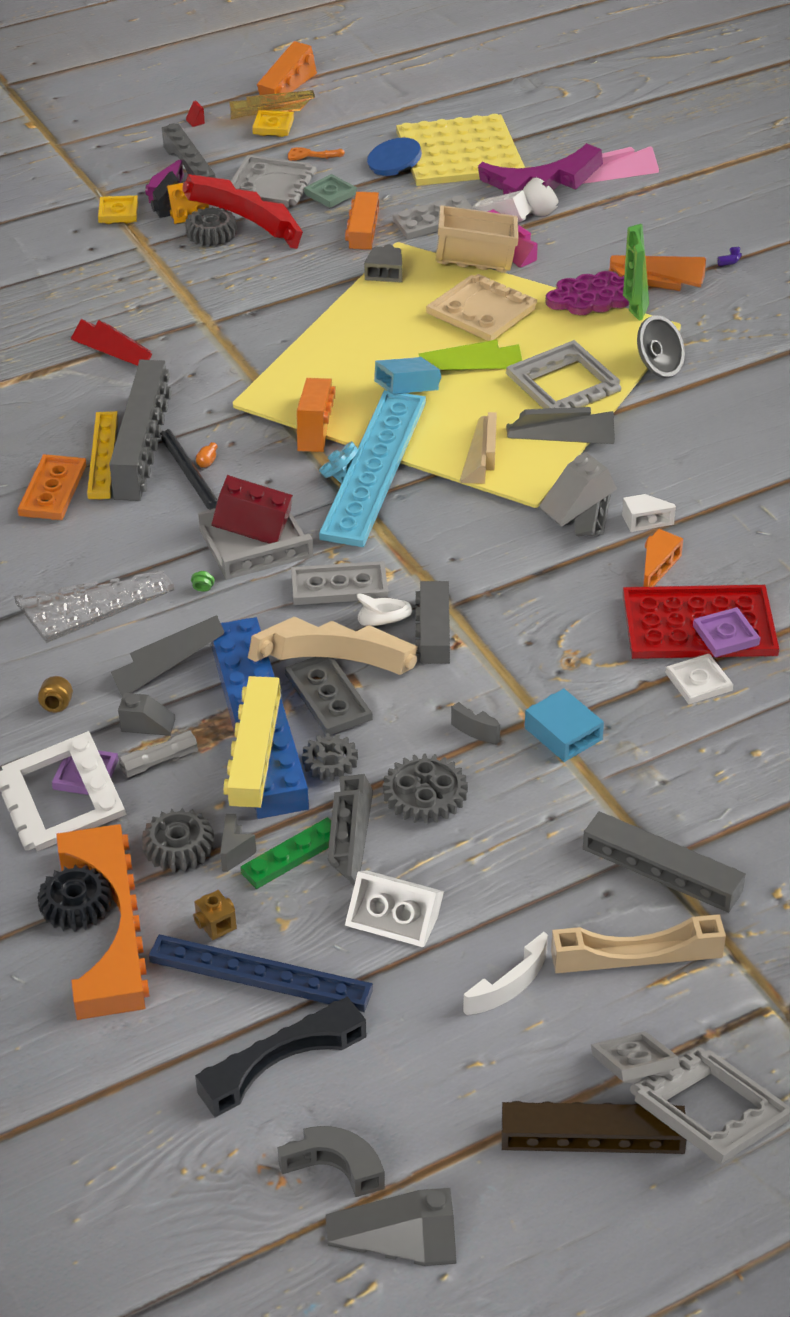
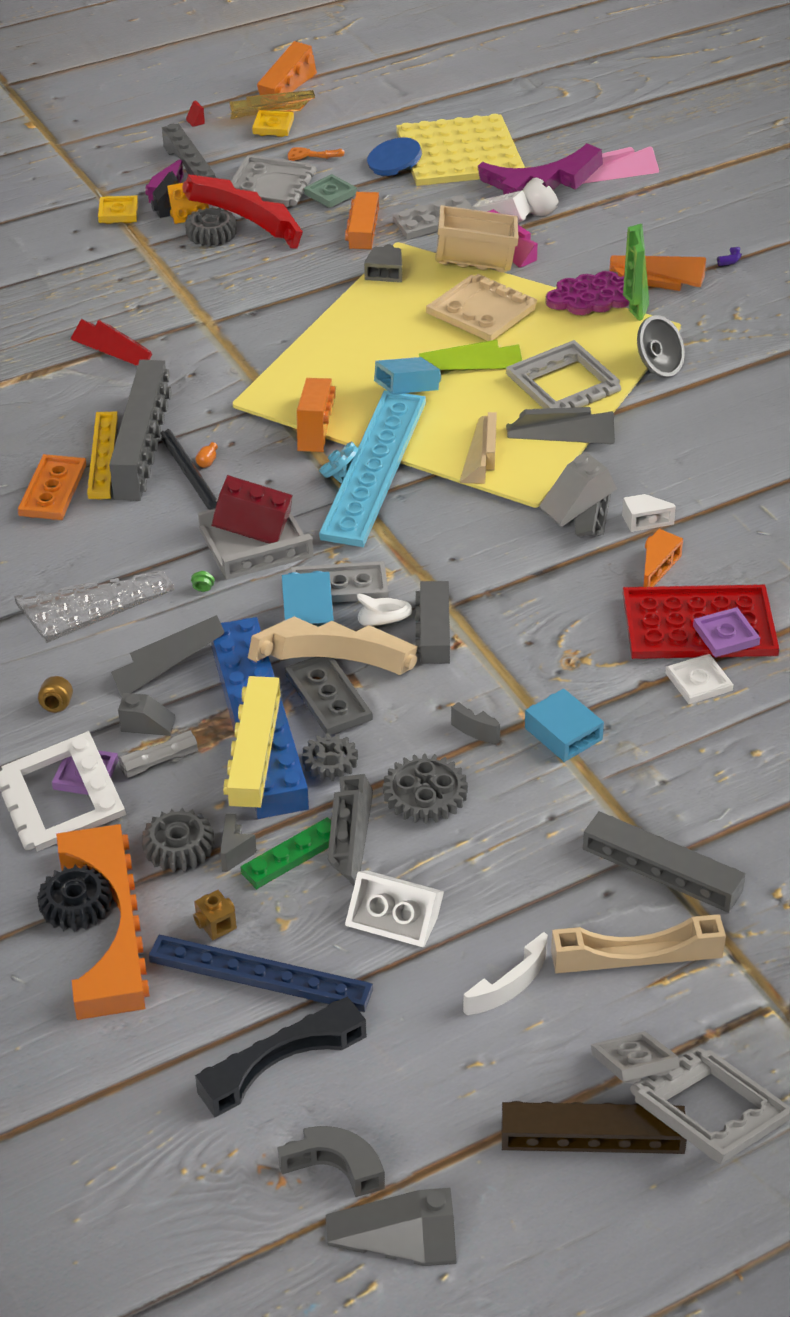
(308, 597): none -> dark azure brick

